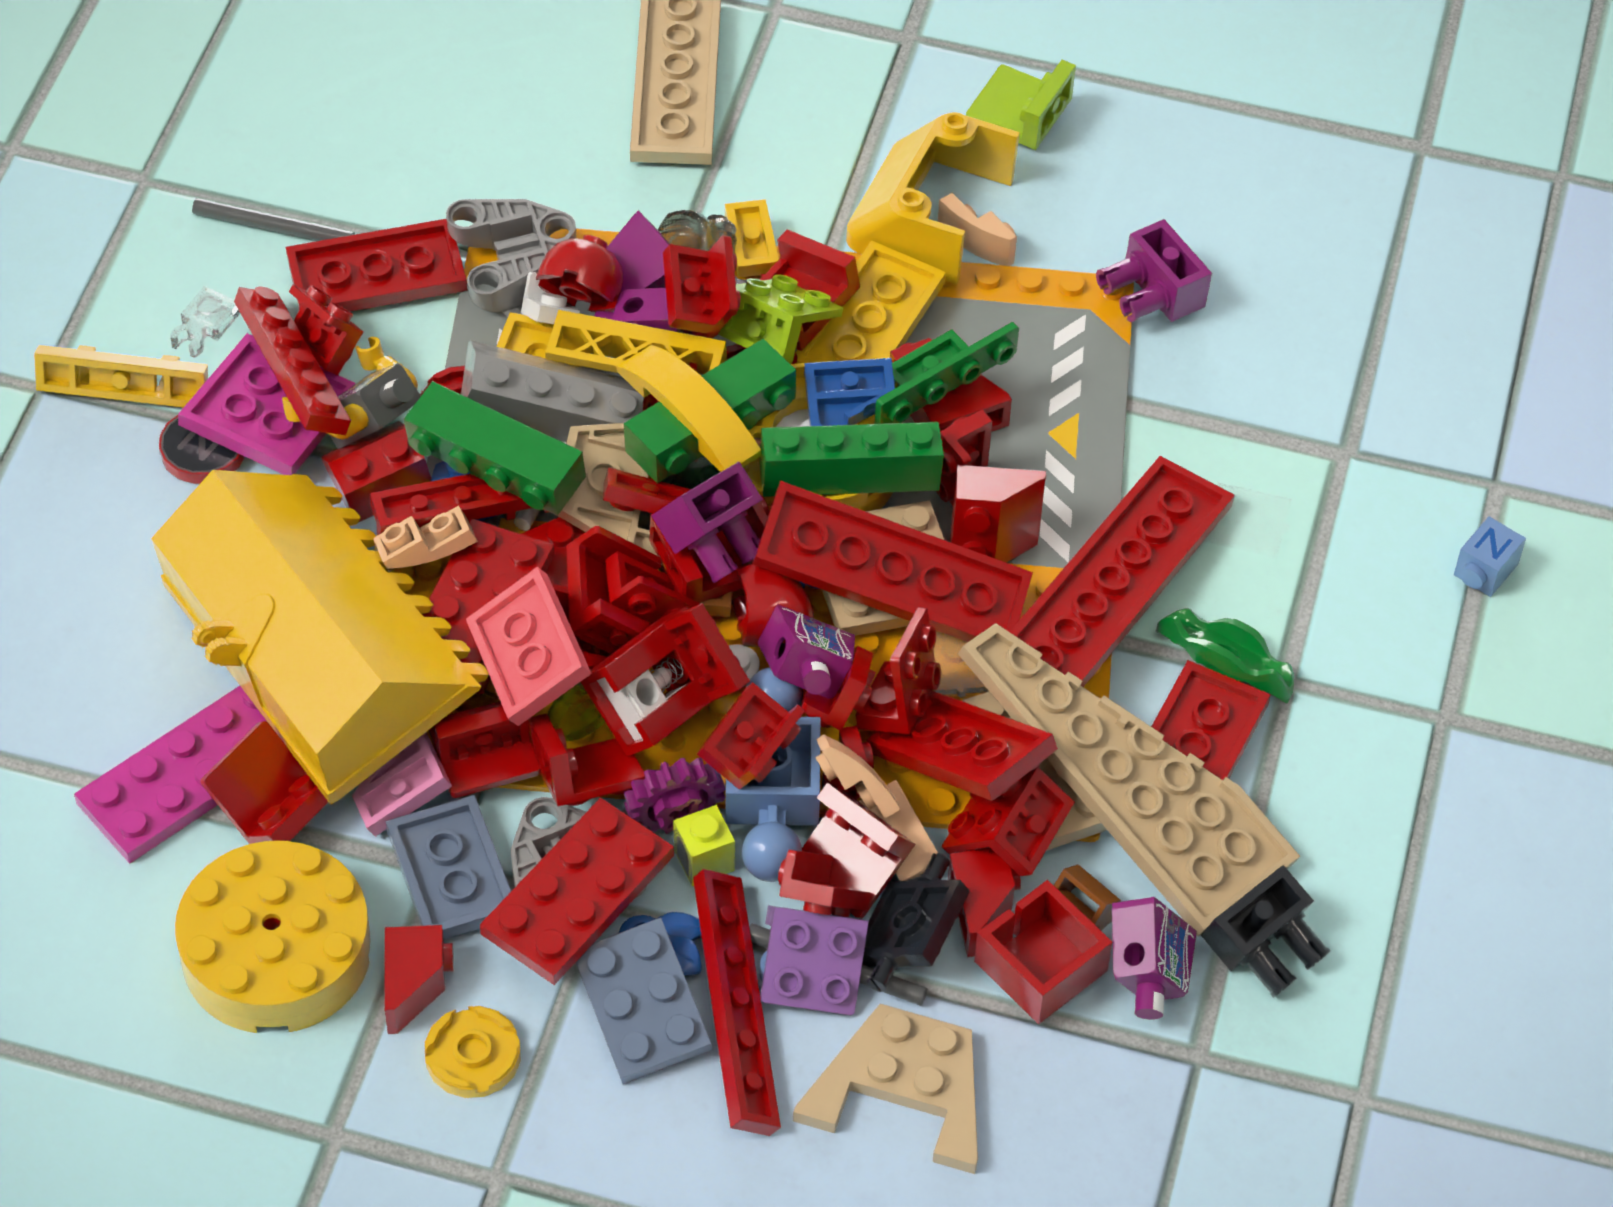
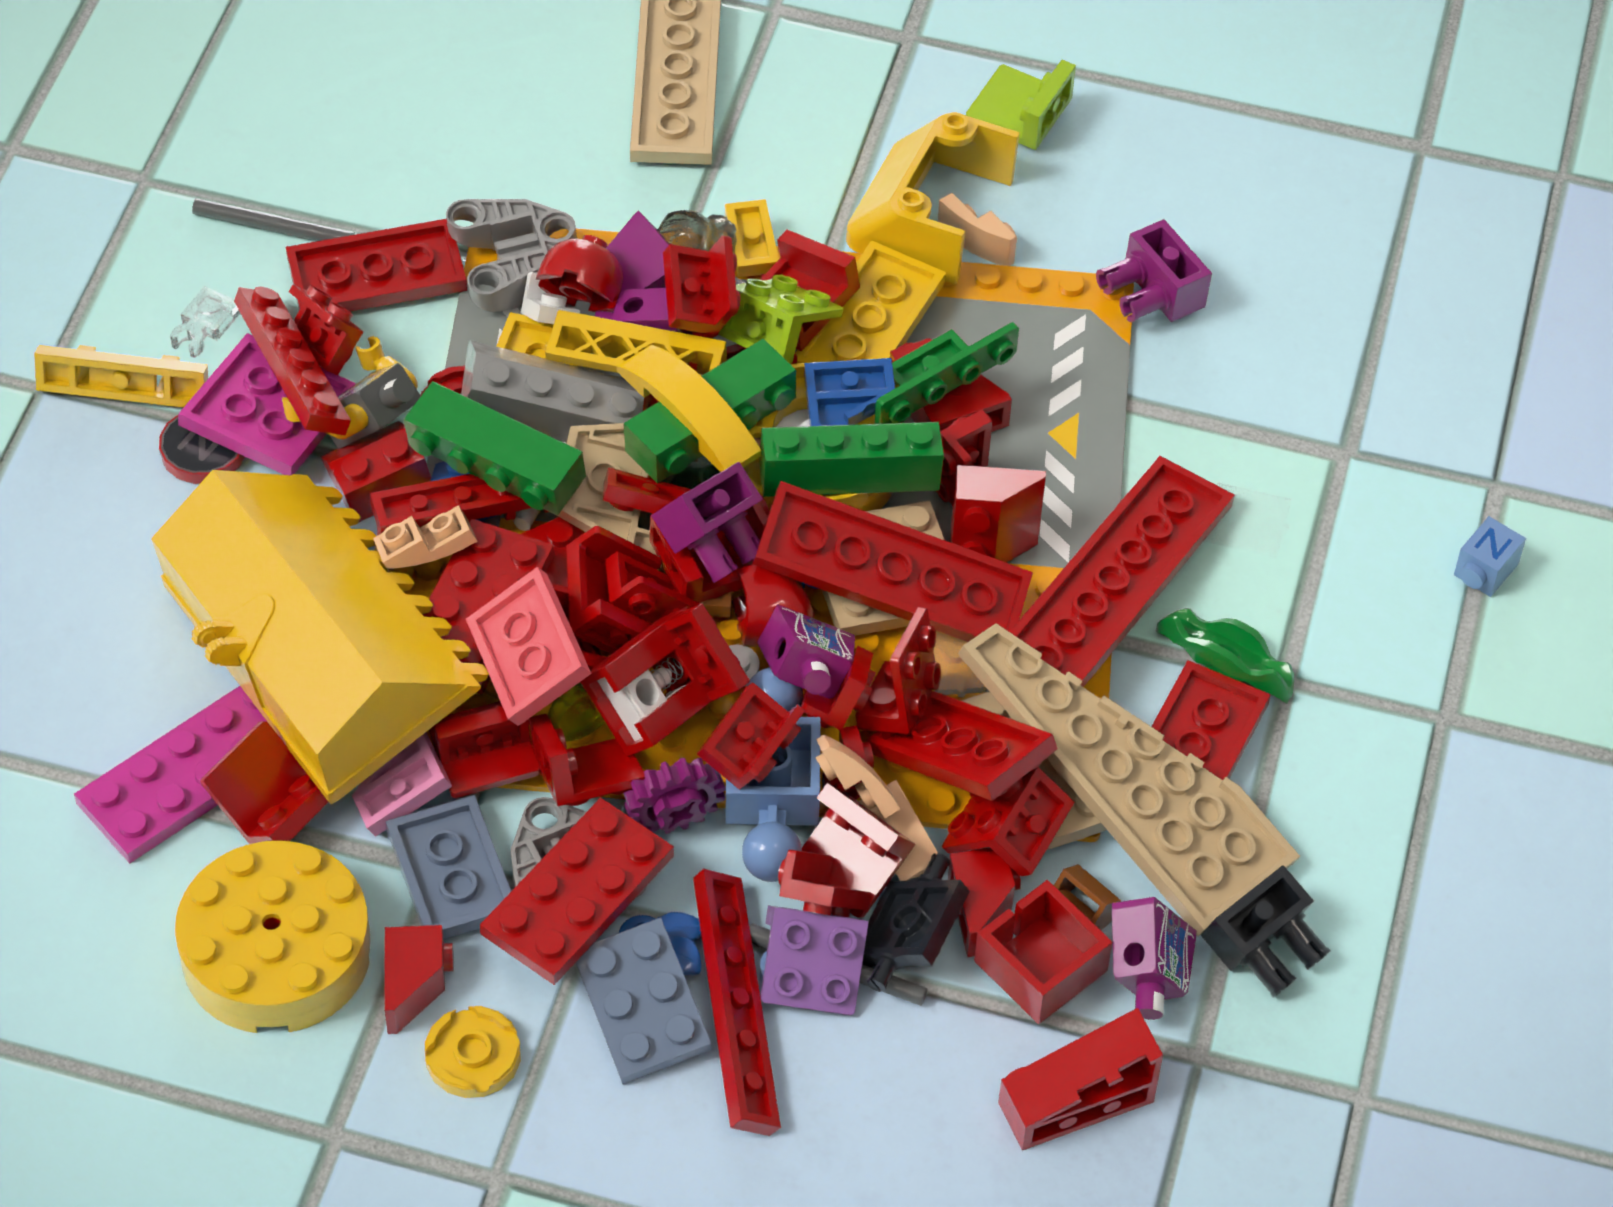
(704, 843): neon yellow brick -> none
(908, 1064): tan wing -> none
(1083, 1082): none -> red wedge

